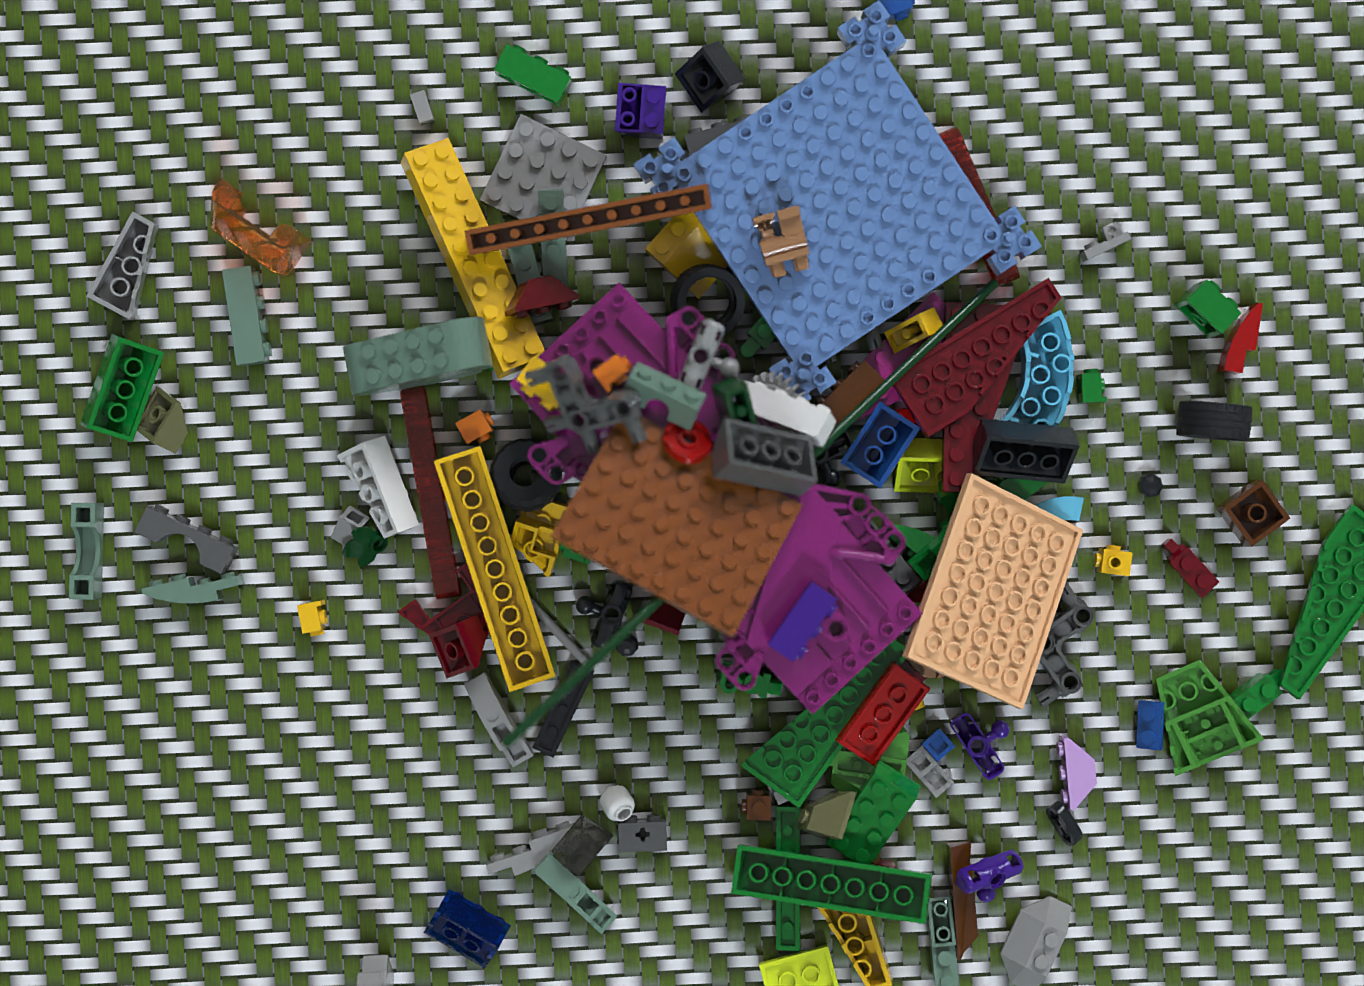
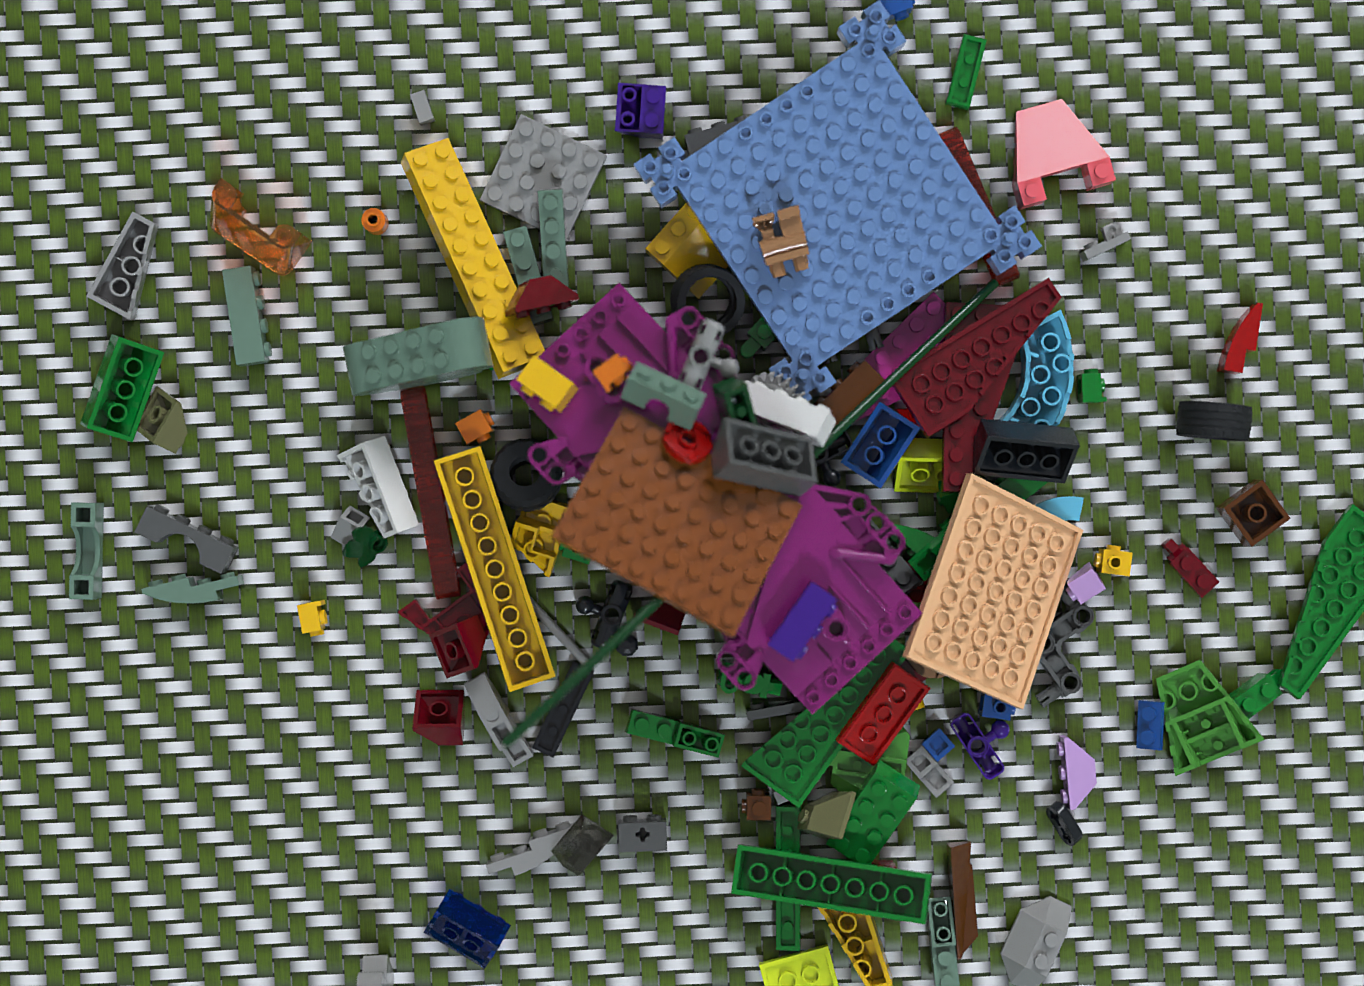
(381, 224): none -> orange brick
(440, 716): none -> dark red slope
(533, 74): green brick -> none
(574, 400): dark grey pin -> none
(574, 893): sand green slope -> none
(589, 219): dark orange brick -> none
(617, 803): white head -> none
(675, 732): none -> green slope
(709, 76): black slope -> none
(759, 710): none -> dark grey plate
(913, 330): yellow slope -> none
(966, 72): none -> green tile
(990, 874): dark purple piece -> none
(994, 708): none -> blue brick
(1051, 142): none -> wedge
(1084, 584): none -> lavender slope
(1150, 485): black tile -> none
(1208, 308): green brick -> none

